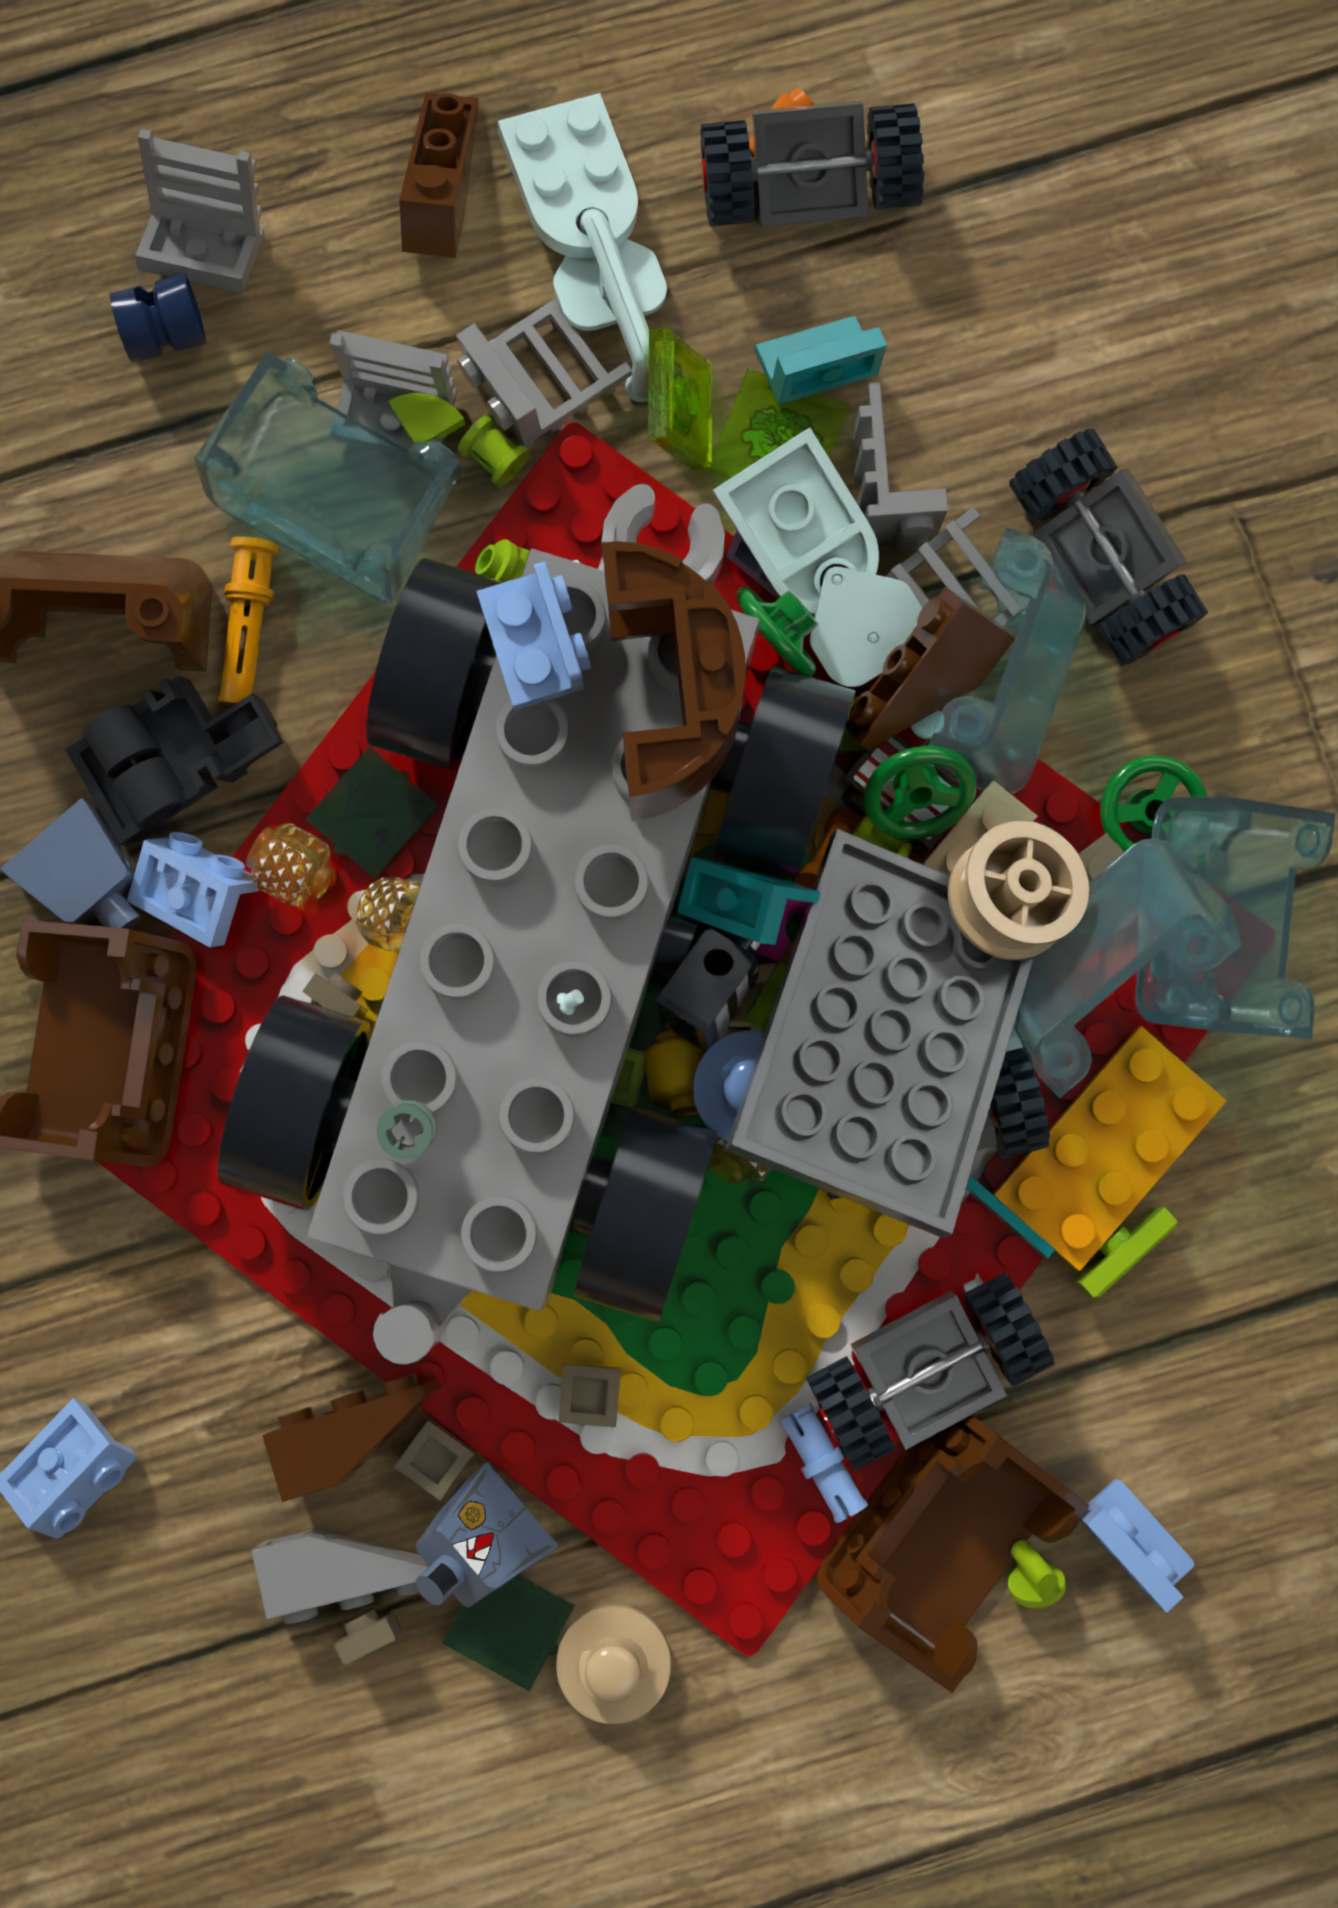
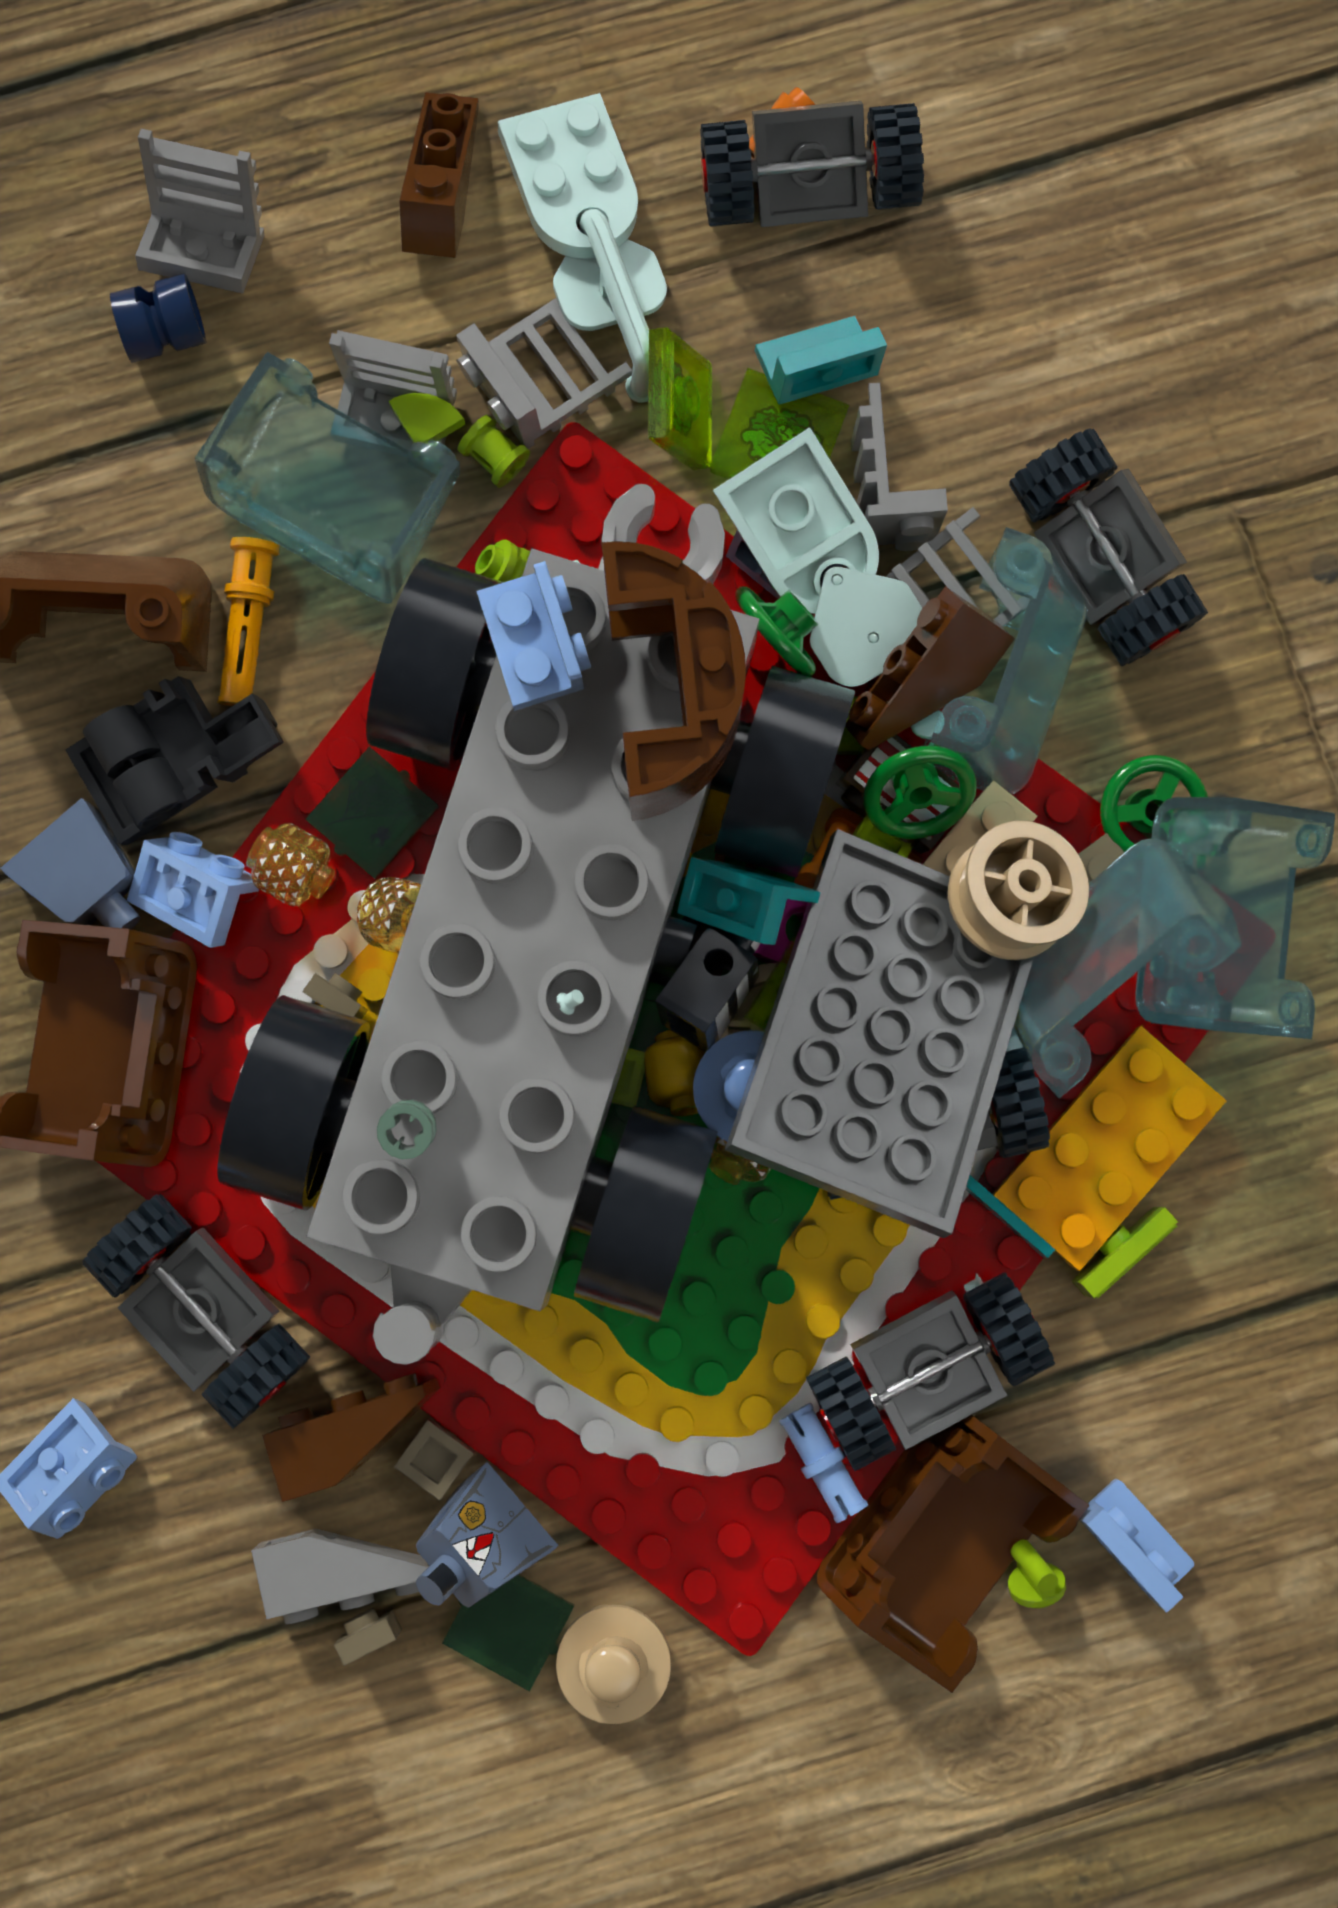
(196, 1309): none -> plate
(589, 1395): dark tan plate -> none

